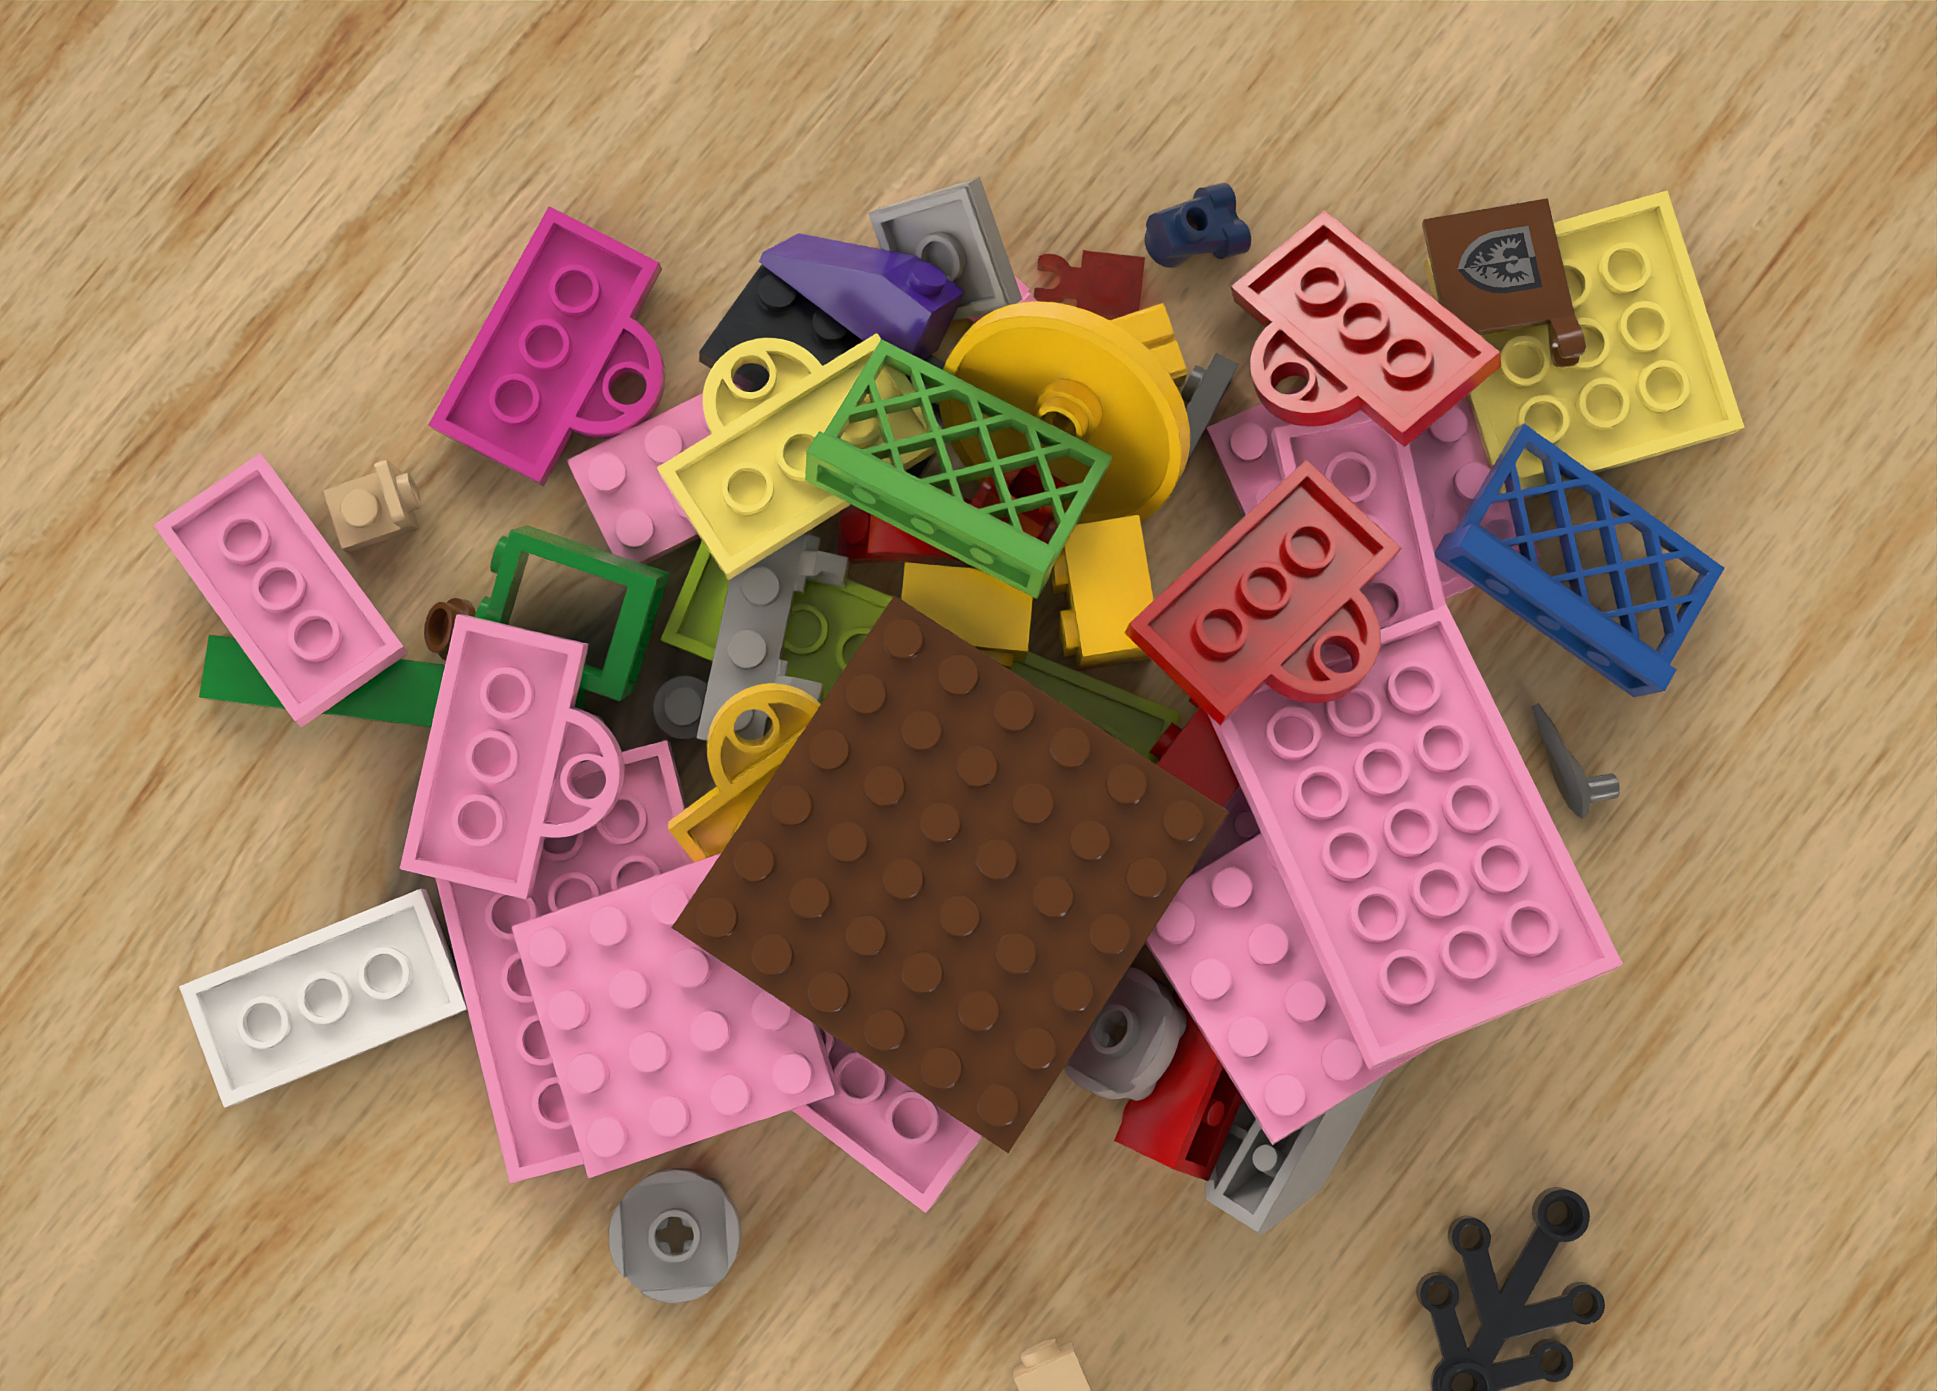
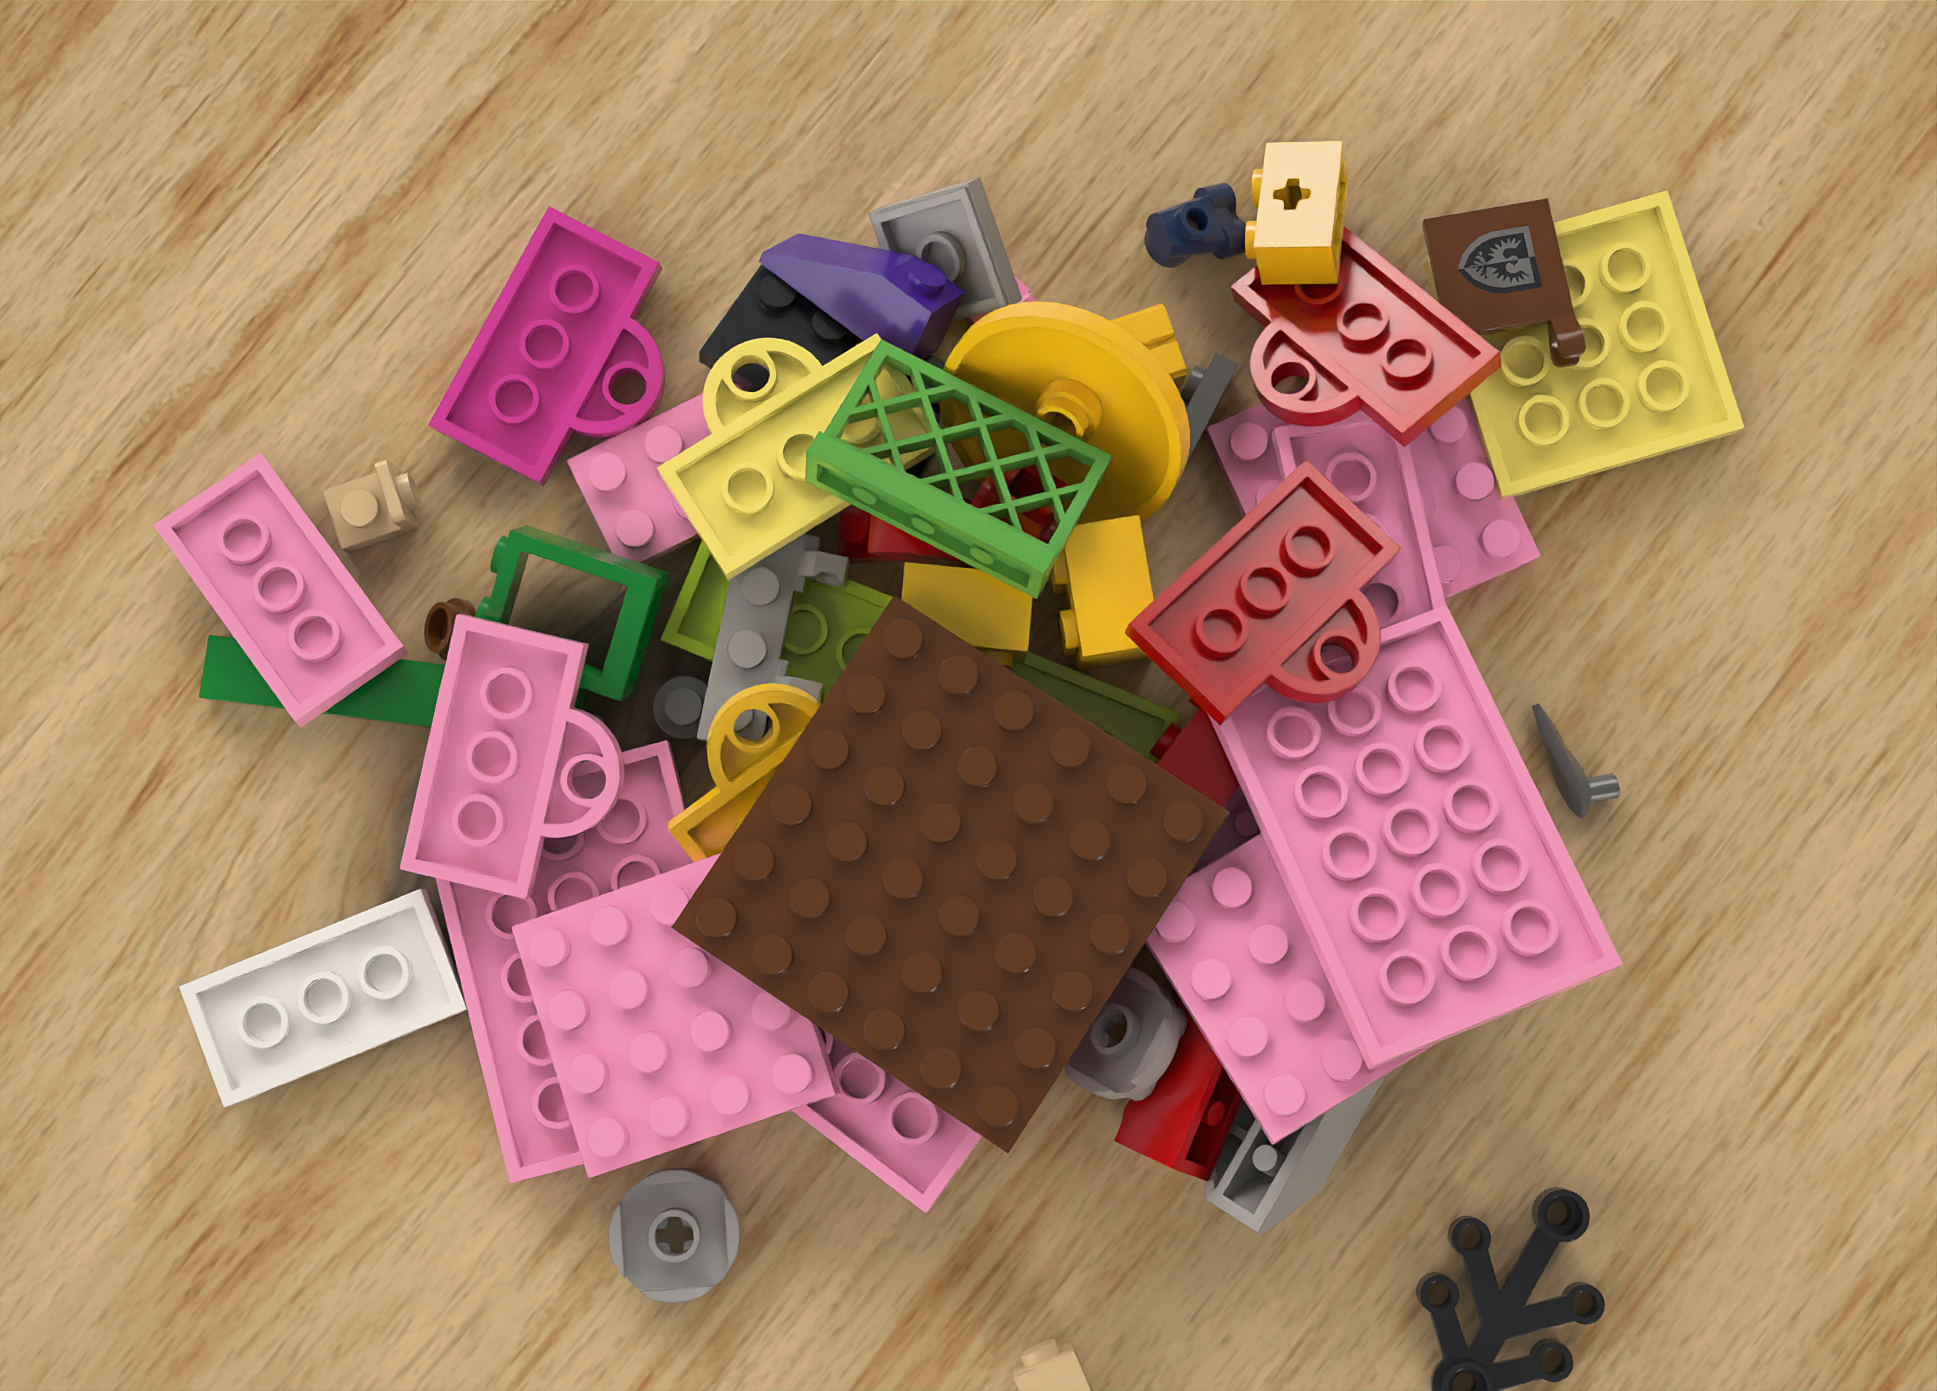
(1103, 285): clear red plate -> none
(1299, 213): none -> brick
(1566, 613): blue fence -> none

